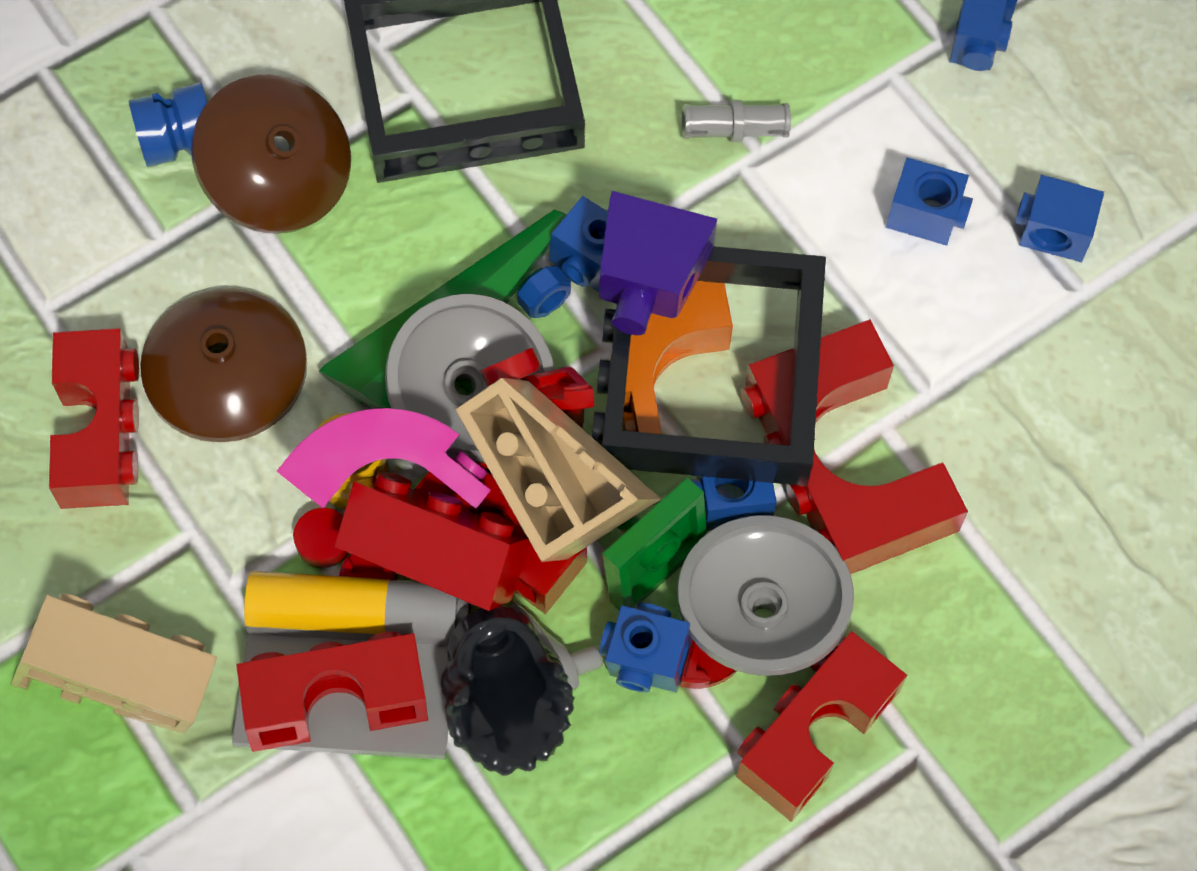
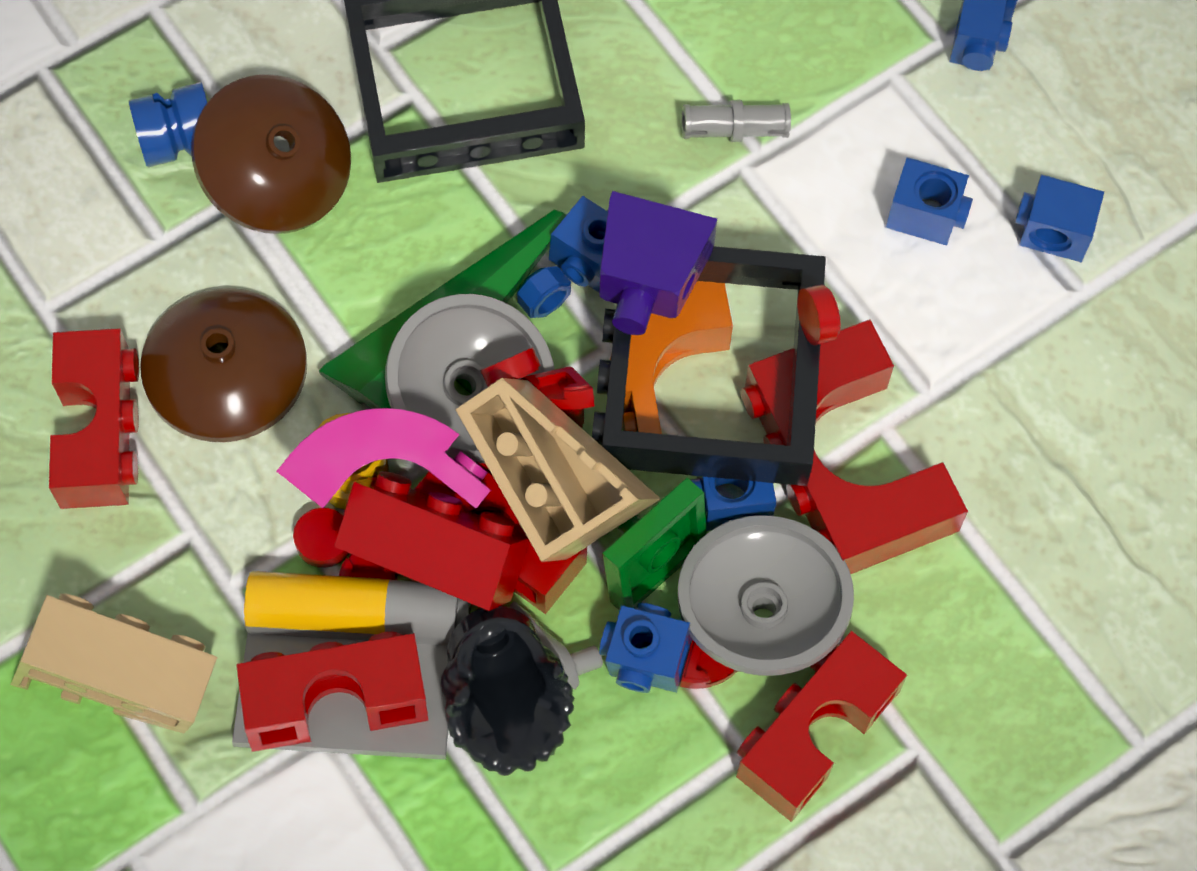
(818, 314): none -> red tile

